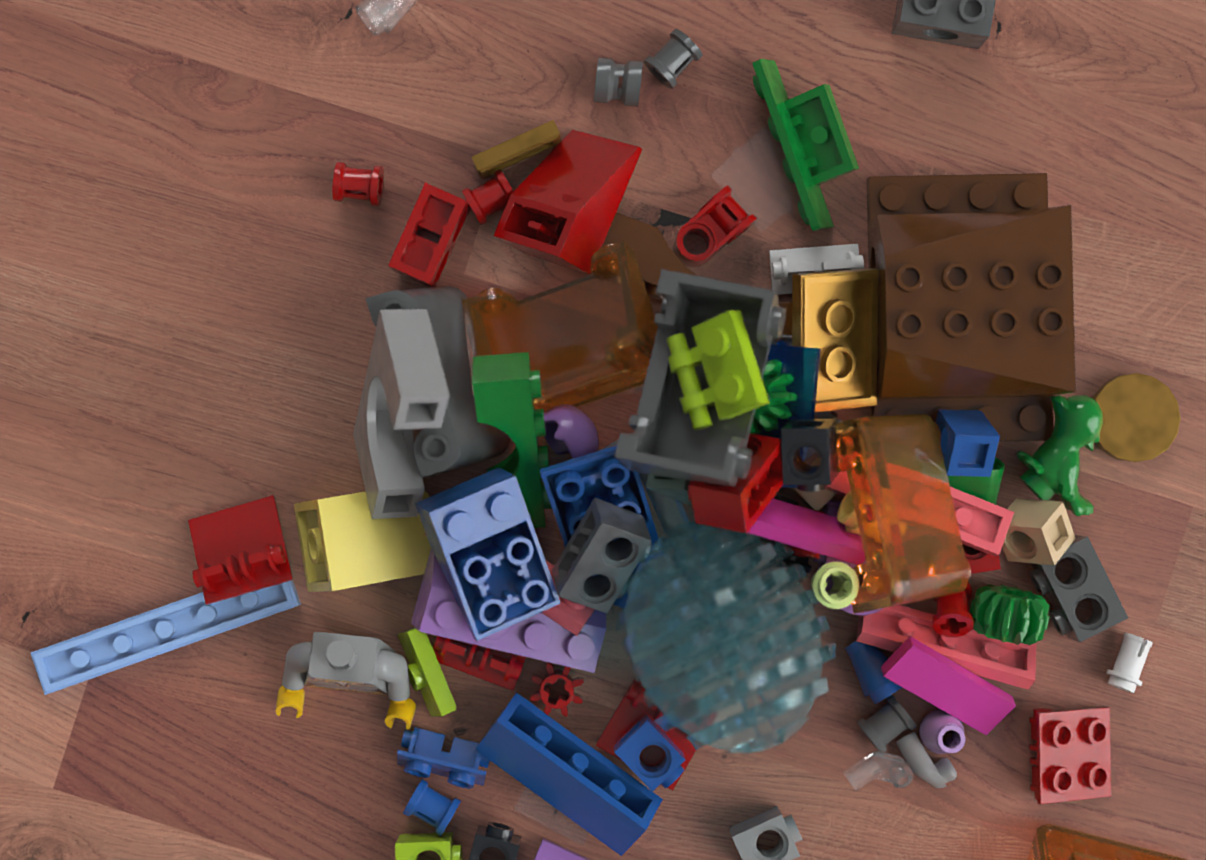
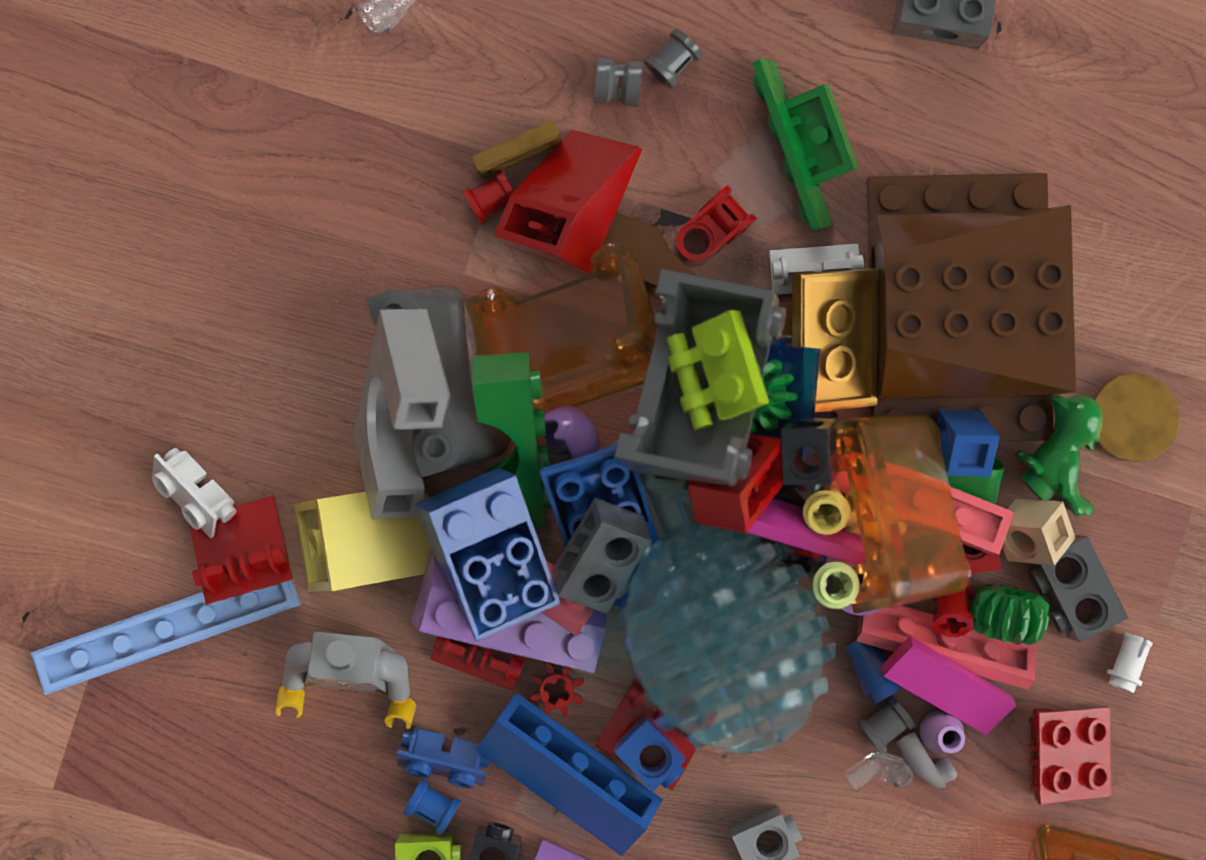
(201, 507): none -> white hinge
(358, 183): red bush -> none
(426, 672): lime plate -> none
(429, 235): red brick -> none
(827, 510): none -> light yellow cone

